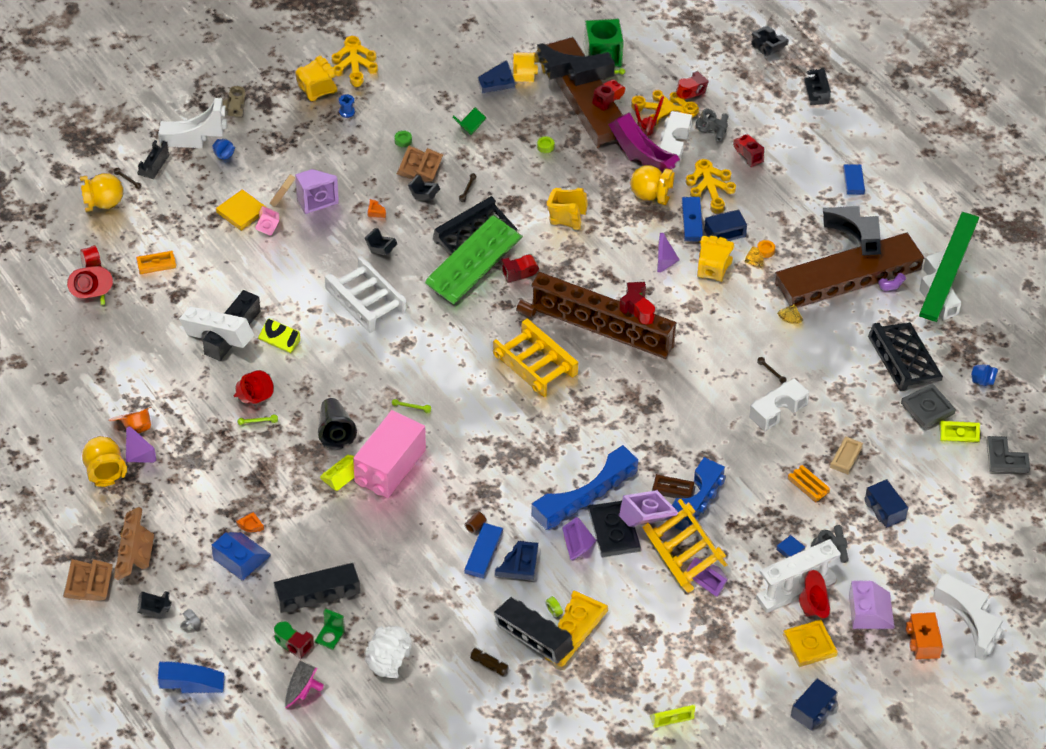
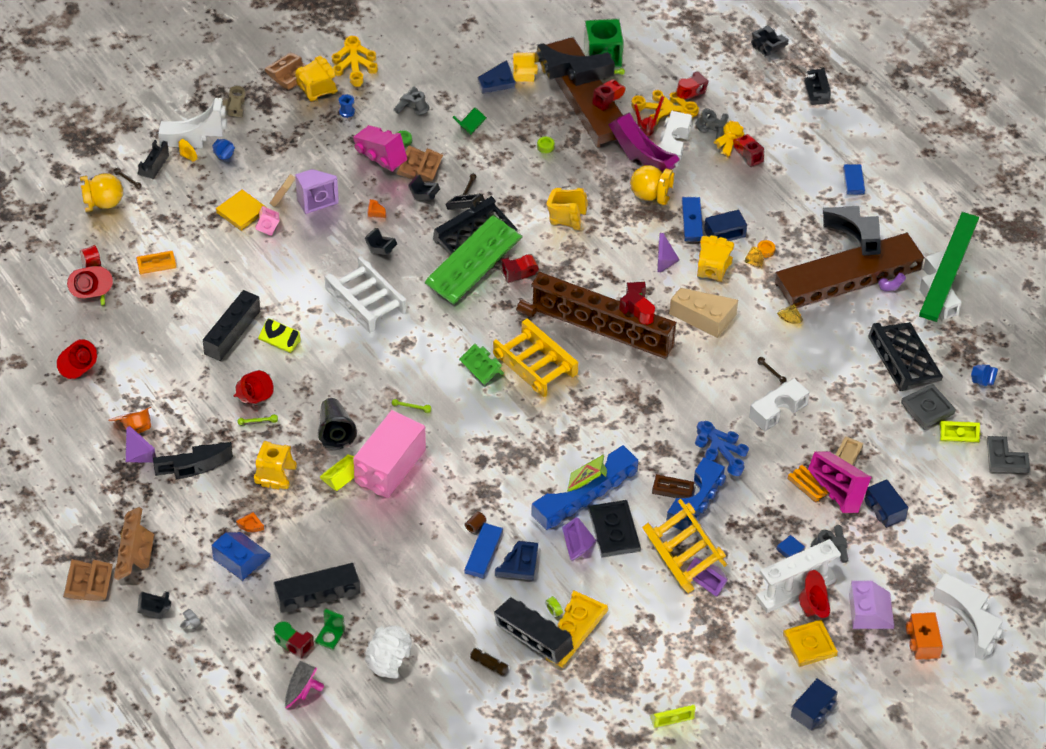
(77, 359): none -> red piece
(103, 461): yellow tile -> none
(187, 150): none -> yellow tile
(190, 678): blue slope -> none
(191, 464): none -> black slope
(231, 328): white arch -> none
(271, 464): none -> yellow piece
(284, 70): none -> medium nougat slope
(381, 147): none -> dark pink wedge
(413, 99): none -> dark grey piece
(464, 201): none -> black tile
(479, 363): none -> bright green bracket
(587, 473): none -> lime piece
(645, 508): lavender slope -> none
(703, 310): none -> tan wedge
(705, 167): yellow plant -> none
(706, 430): none -> blue plant
(731, 131): none -> yellow piece
(842, 480): none -> dark pink wedge

